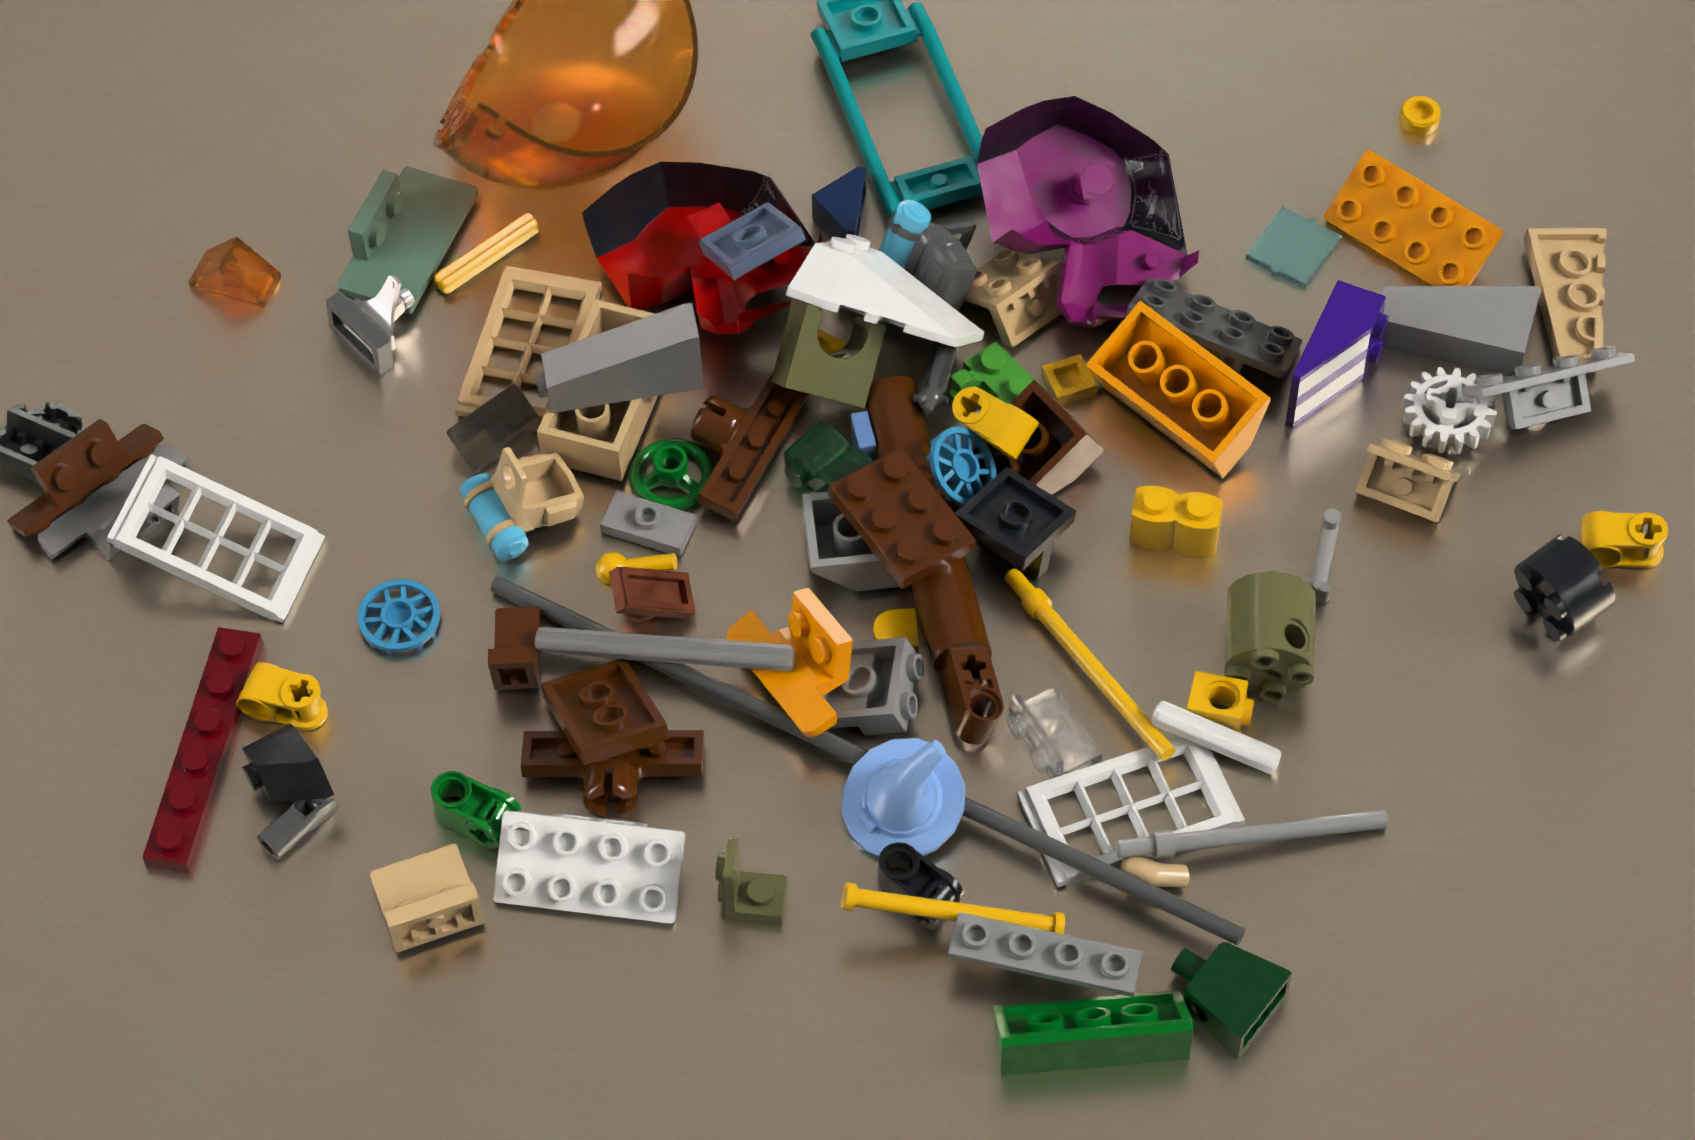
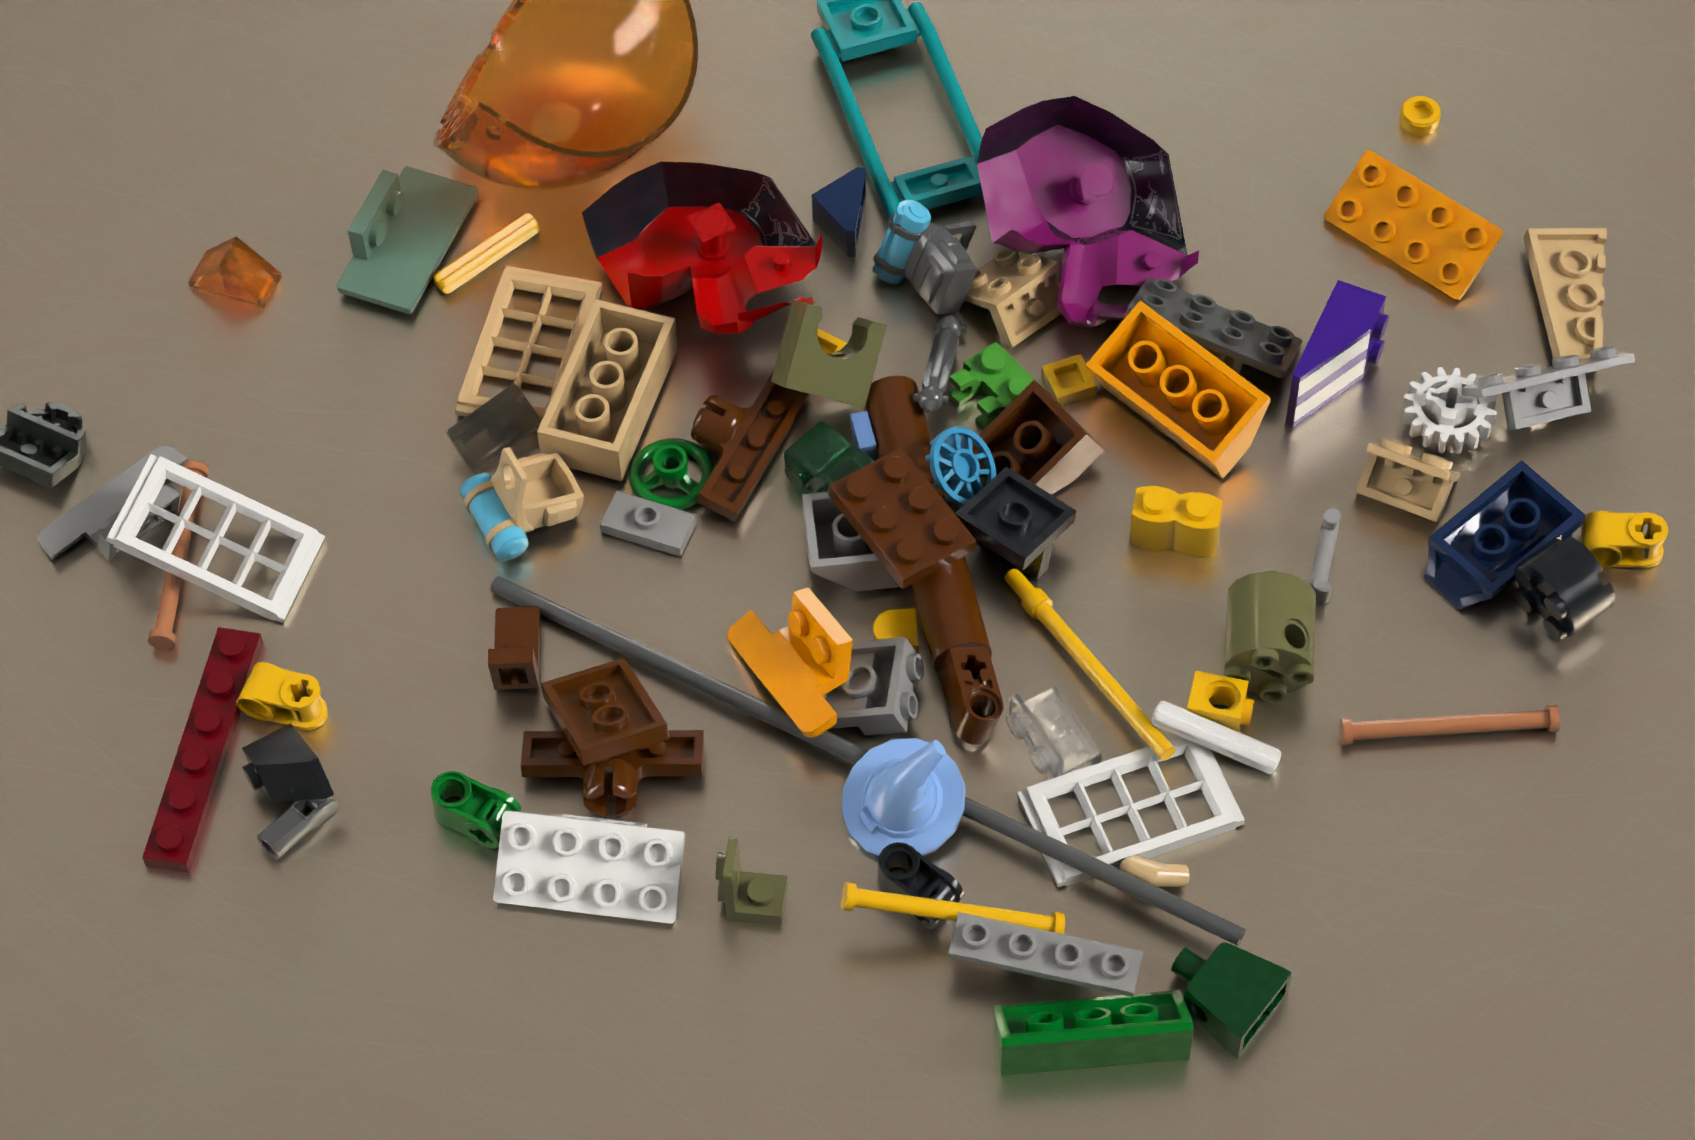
(78, 468): reddish brown bracket -> none
(162, 635): none -> nougat bar
(369, 323): dark grey piece -> none
(399, 616): dark azure wheel -> none
(426, 897): tan bracket -> none
(611, 560): yellow bar -> none
(625, 363): light grey slope -> none
(651, 593): copper tile -> none
(665, 649): light grey axle -> none
(751, 240): sand blue tile -> none
(870, 283): white wedge -> none
(997, 422): yellow piece -> none
(1165, 843): light grey bar -> none
(1293, 247): clear light blue piece -> none
(1443, 725): none -> nougat bar
(1462, 323): light grey slope -> none
(1484, 542): none -> dark blue slope

